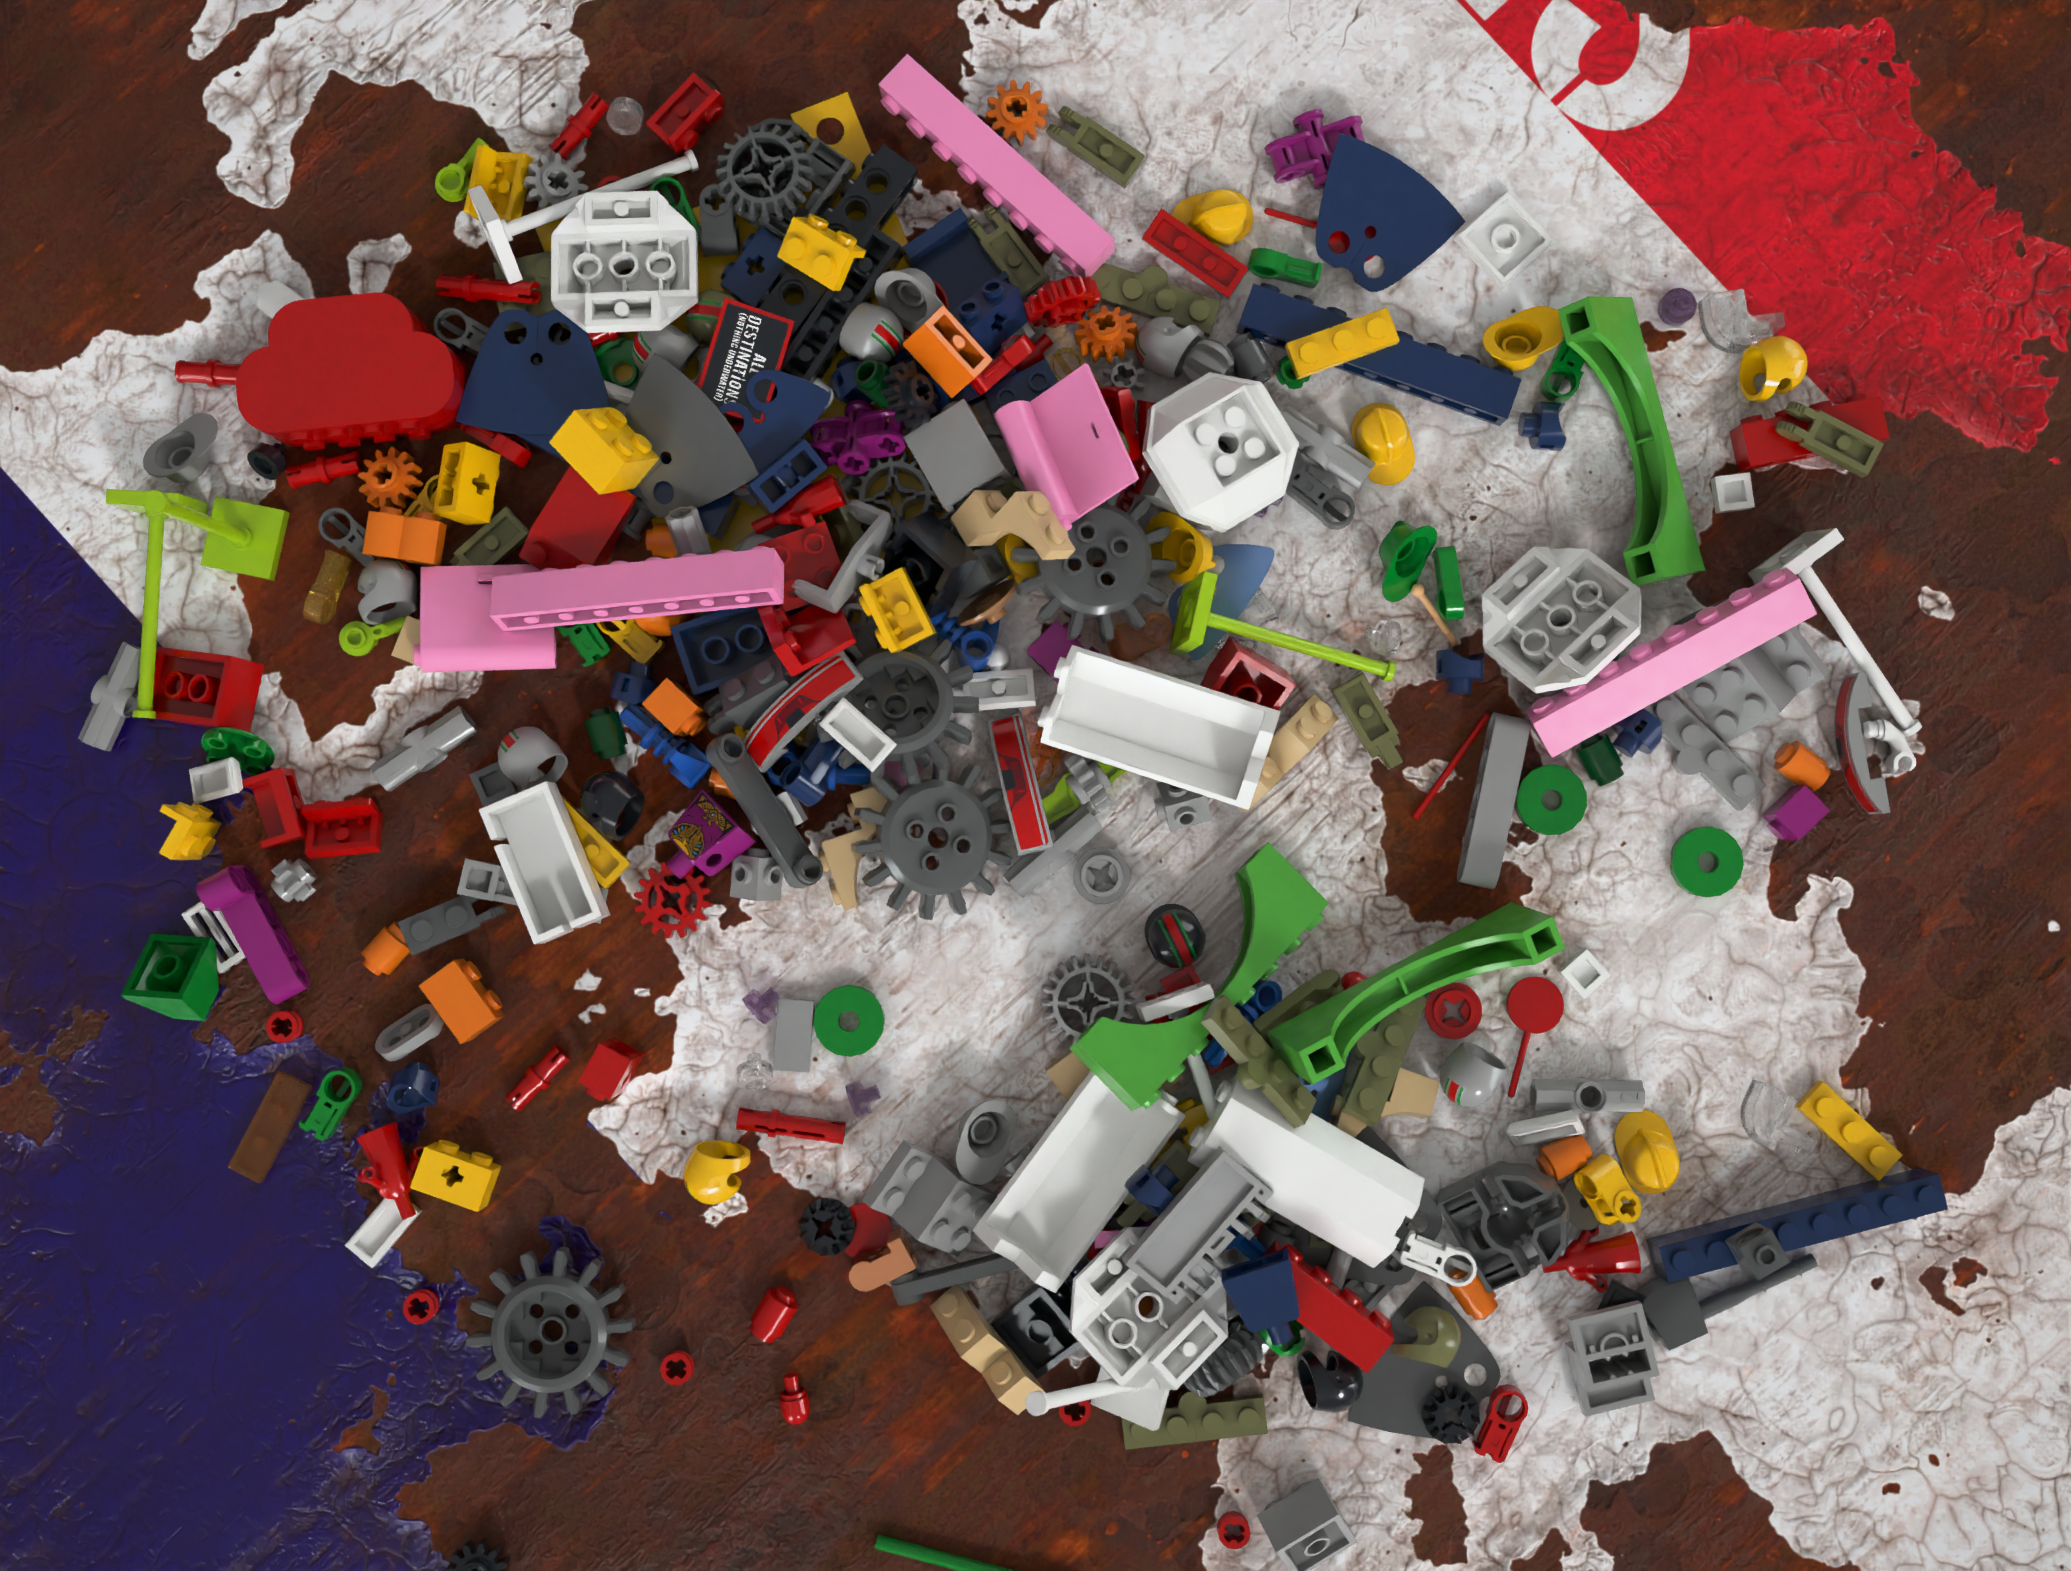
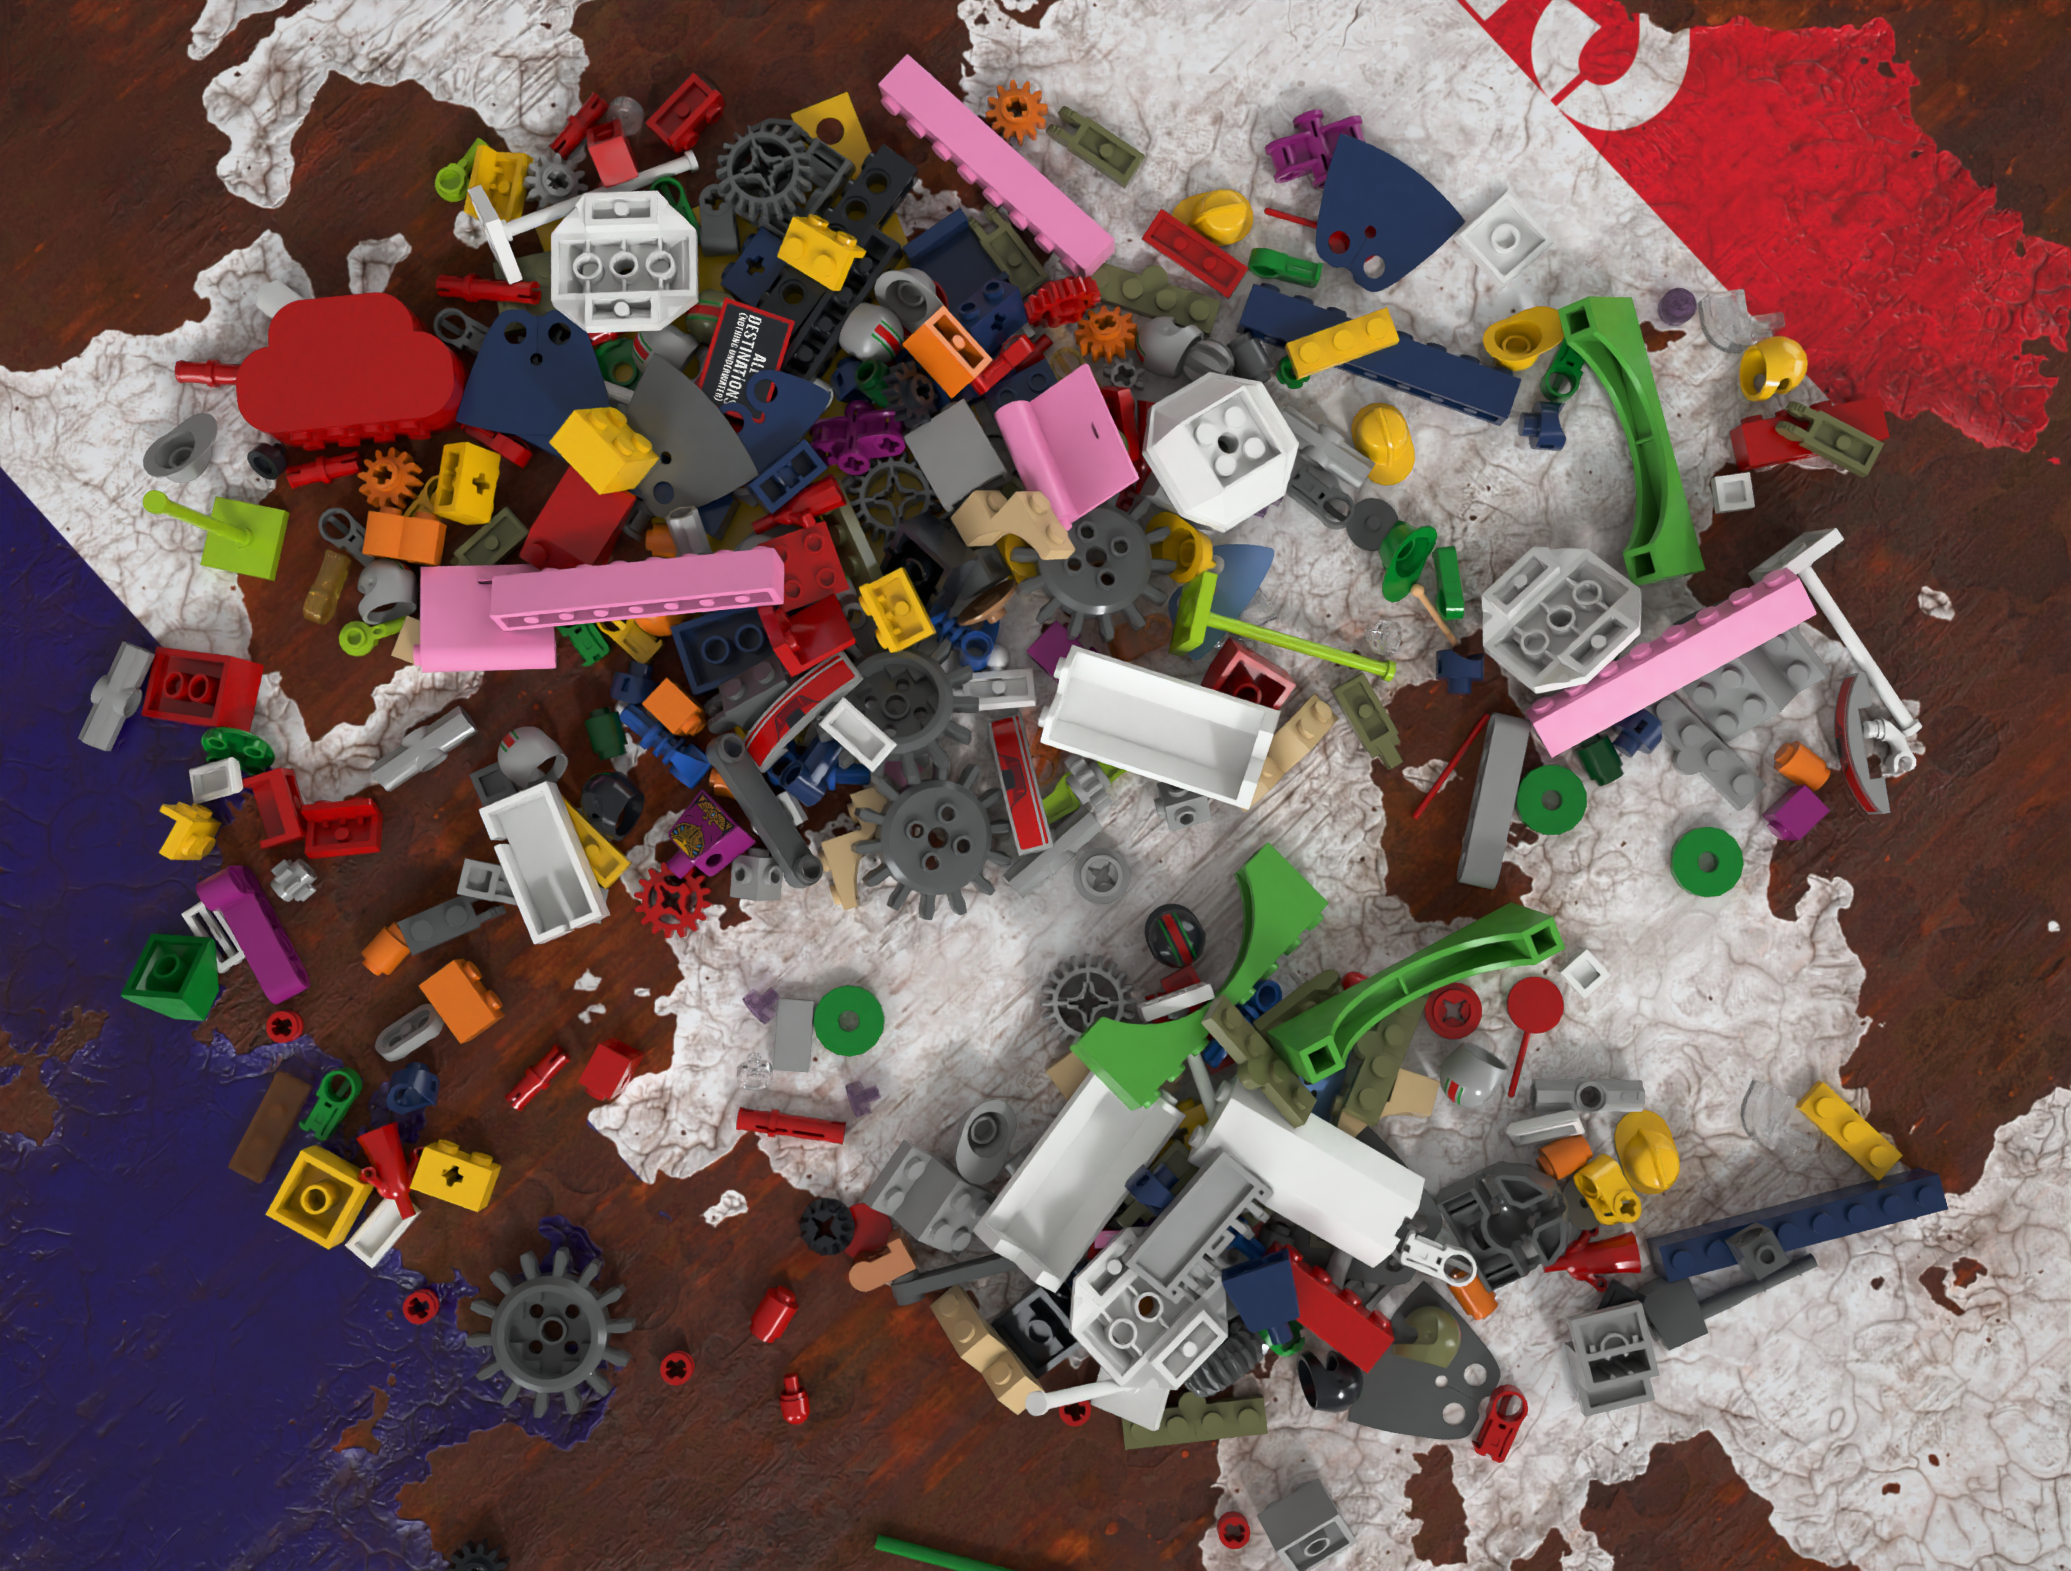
(133, 501): lime tile -> none
(320, 1197): none -> yellow brick
(612, 153): none -> red panel
(711, 1177): yellow helmet -> none
(858, 565): light grey piece -> none
(1371, 523): none -> dark grey piece
(1452, 1398): black gear -> none

